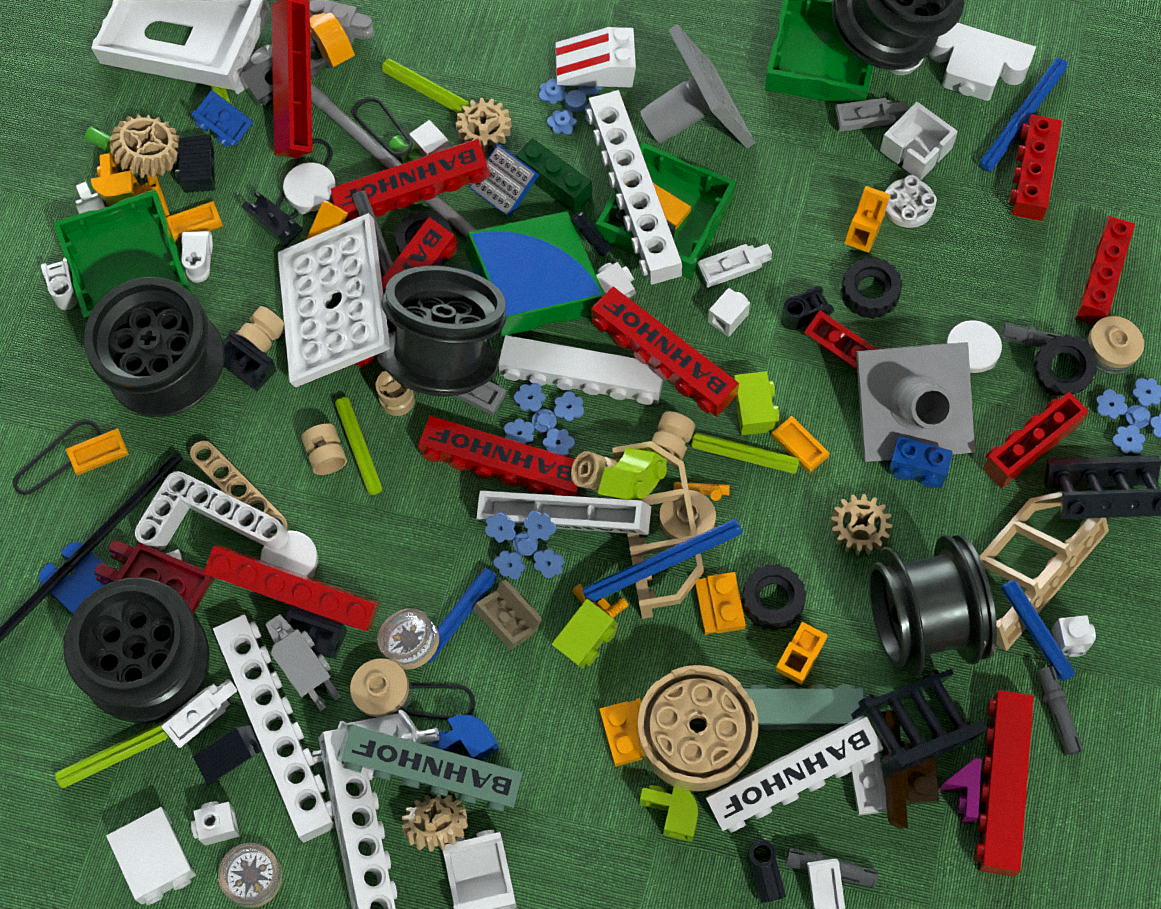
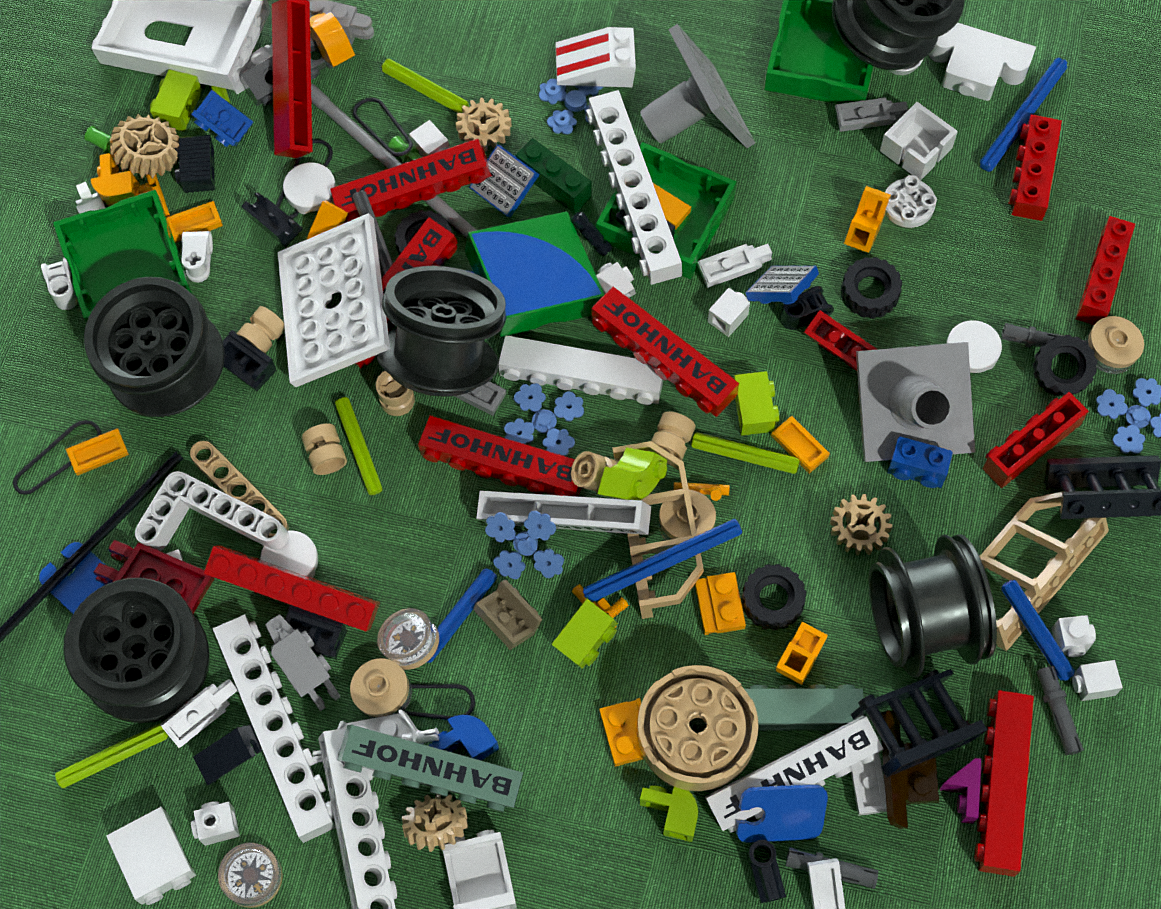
(176, 99): none -> lime brick
(782, 284): none -> tile
(788, 813): none -> blue piece
(1097, 680): none -> white brick

